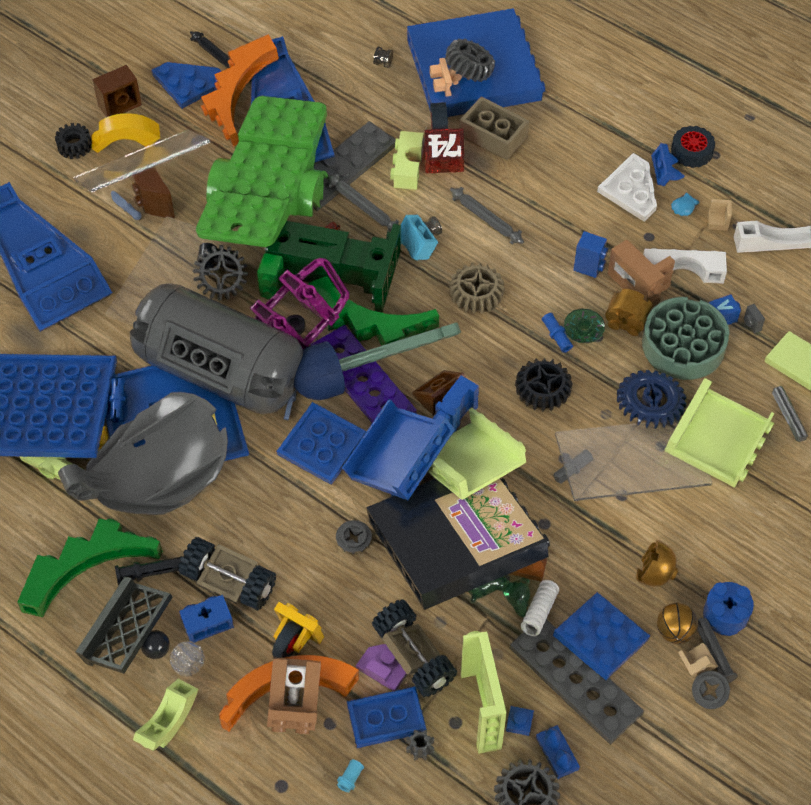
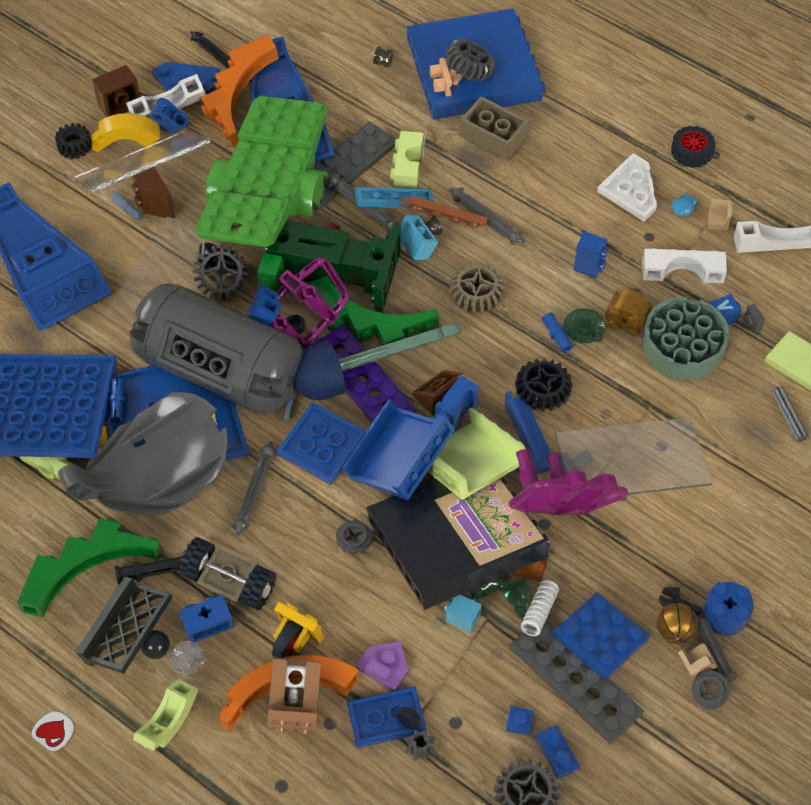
(53, 730): none -> sticker
(169, 116): none -> blue piece
(183, 94): none -> white arch
(254, 488): none -> dark grey wheel
(265, 306): none -> blue arch
(347, 780): medium azure pin -> none
(387, 196): none -> dark azure tile
(408, 718): none -> black tile
(413, 648): plate -> none
(439, 115): black wheel -> none
(439, 210): none -> dark orange wing
(444, 150): clear red slope -> none
(462, 612): none -> medium azure brick
(479, 662): yellowish green panel -> none
(528, 431): none -> blue panel
(563, 492): none -> magenta piece
(635, 272): medium nougat brick -> none
(649, 407): dark blue gear -> none
(658, 565): pearl gold cylinder -> none
(663, 164): blue tile -> none
(673, 592): none -> black bar
(718, 435): yellowish green panel -> none

